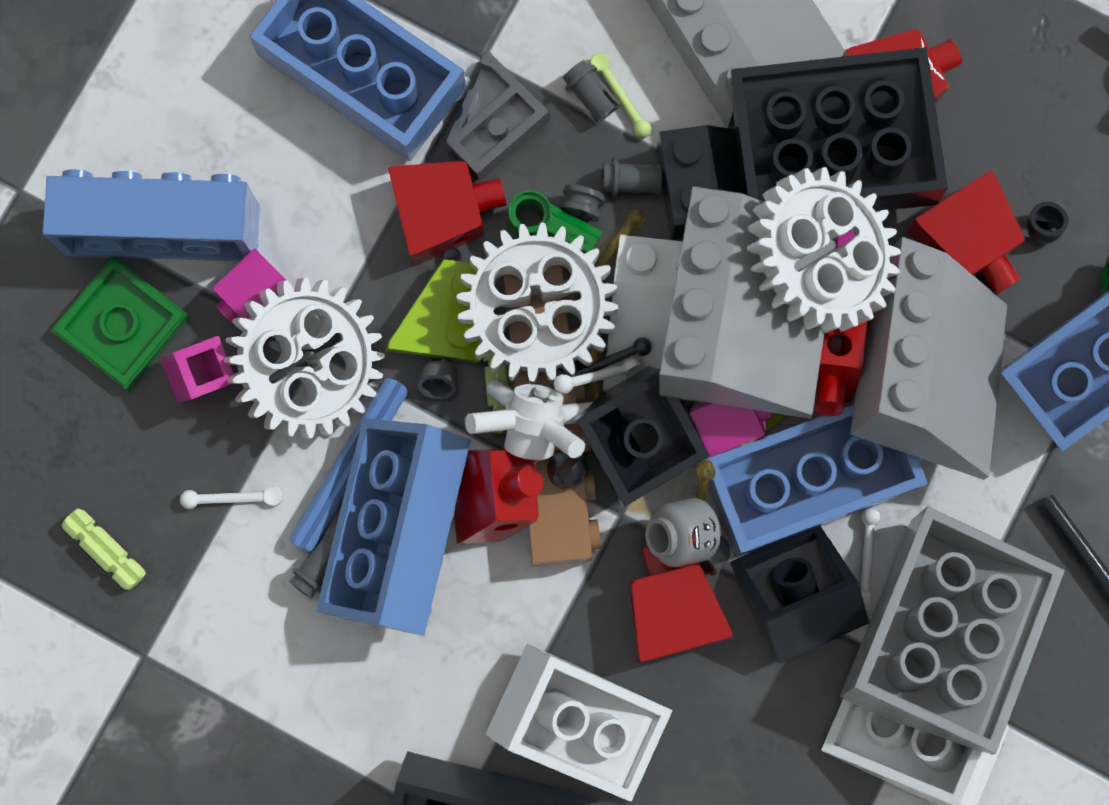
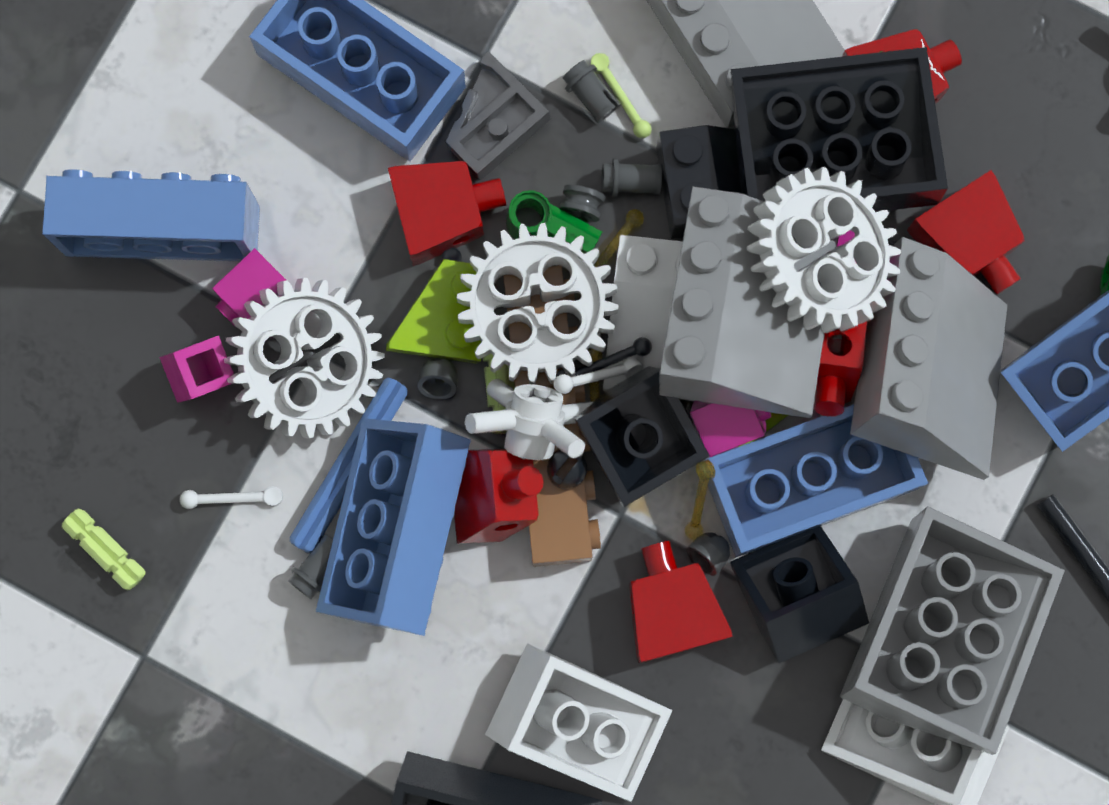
(120, 323): green tile -> none
(683, 532): light grey head -> none
(870, 518): white hinge -> none
(1046, 216): black hinge -> none

